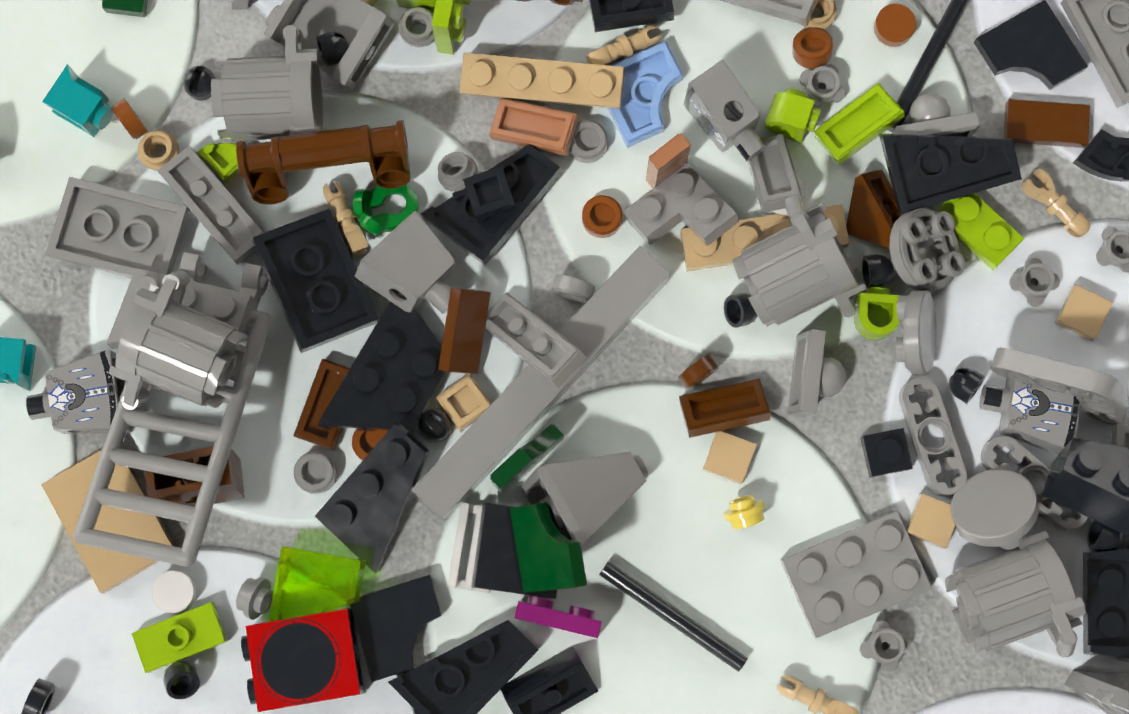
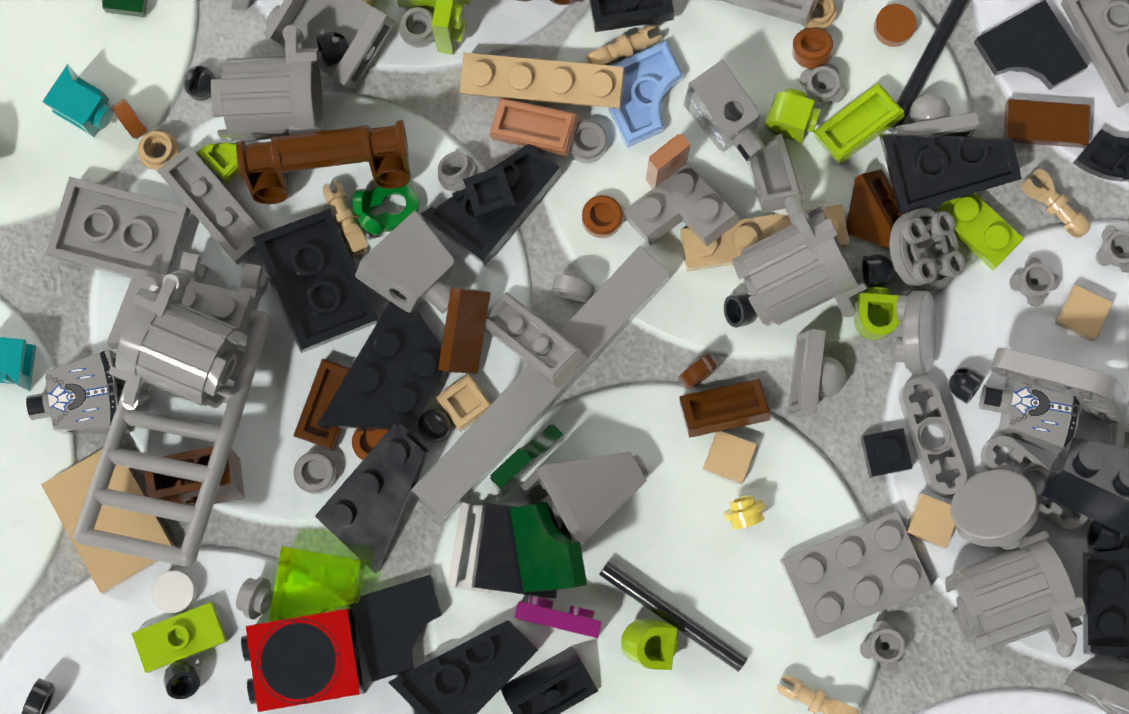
(650, 643): none -> lime plate

